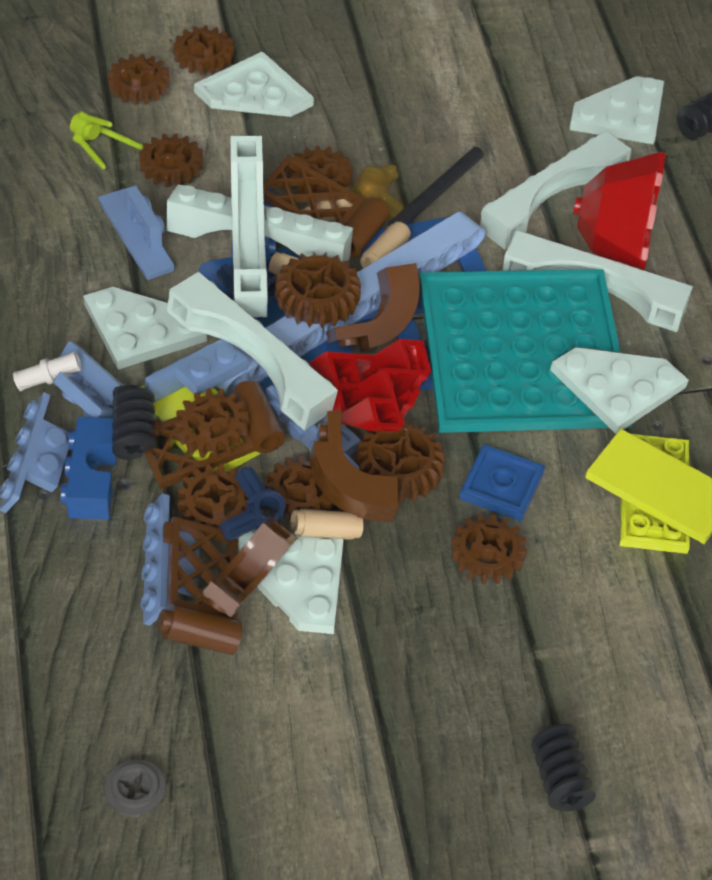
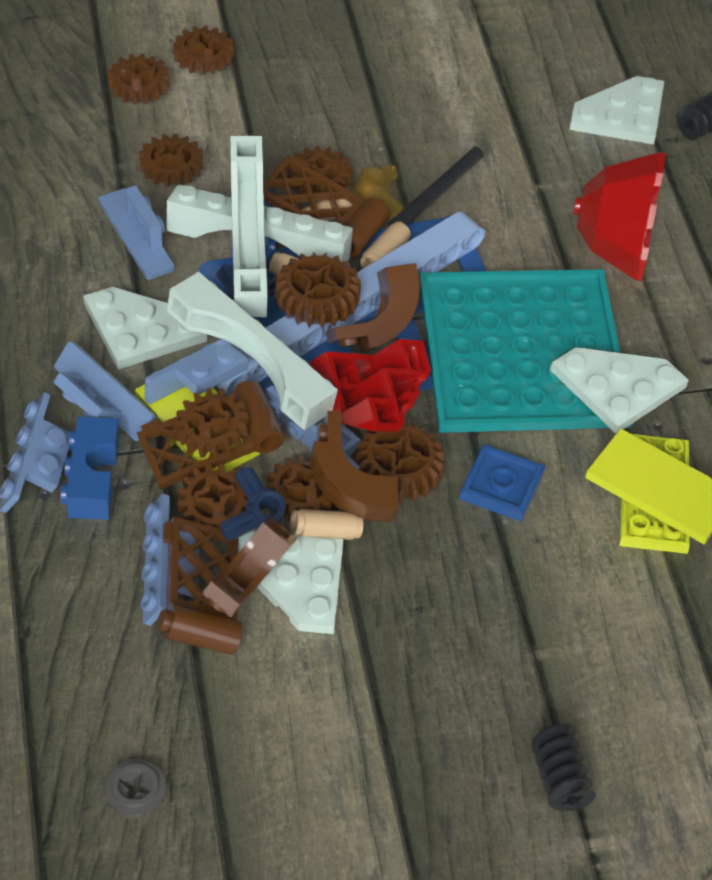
(47, 371): white pin -> none
(89, 127): lime plant -> none
(132, 421): black piece -> none
(254, 87): light aqua plate -> none
(488, 549): reddish brown gear -> none
(578, 167): light aqua arch -> none
(653, 296): light aqua arch -> none

